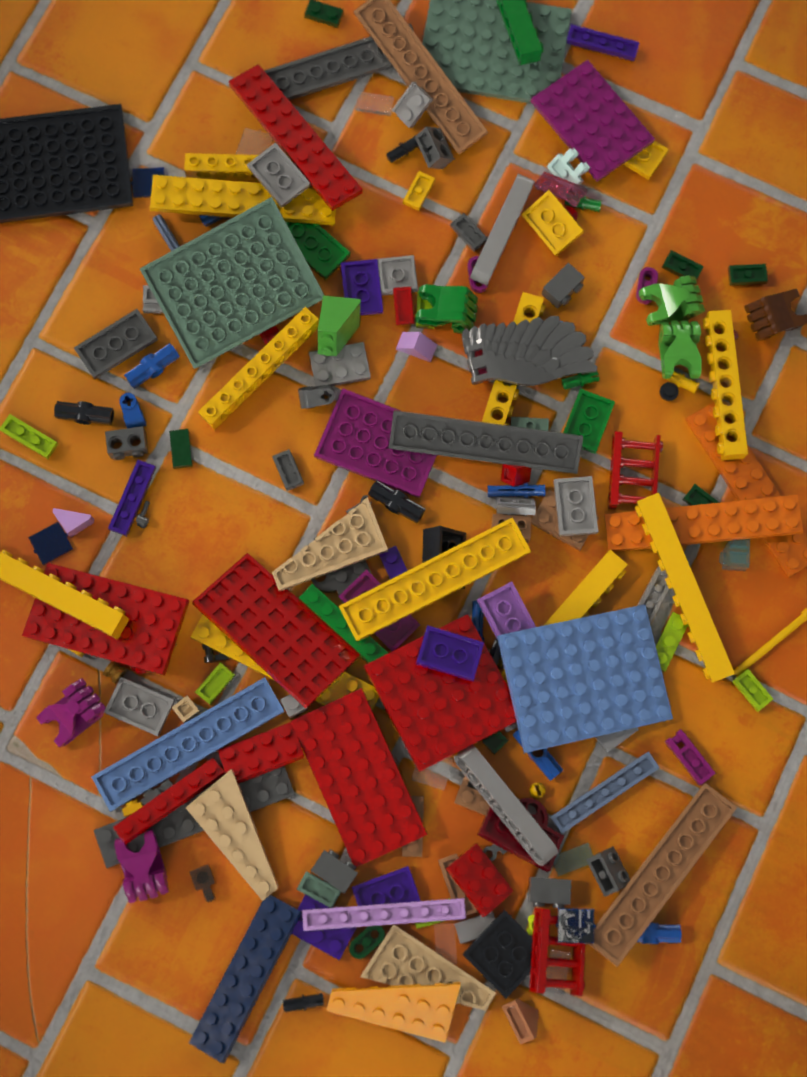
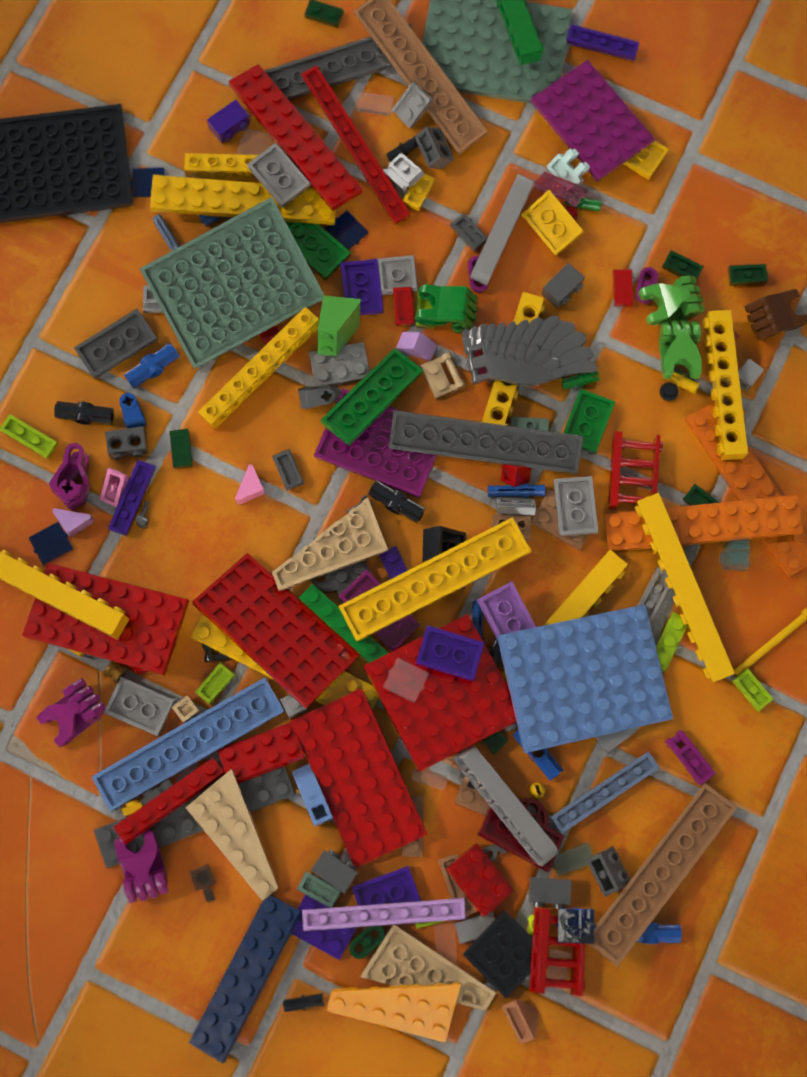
(62, 481): none -> magenta piece
(113, 487): none -> bright pink slope
(228, 121): none -> dark purple brick
(250, 487): none -> bright pink slope
(312, 795): none -> medium blue slope
(347, 230): none -> piece
(355, 145): none -> red plate
(371, 396): none -> green plate
(403, 172): none -> light grey plate
(405, 680): none -> clear piece
(437, 379): none -> tan plate
(622, 288): none -> red tile
(749, 374): none -> light grey panel

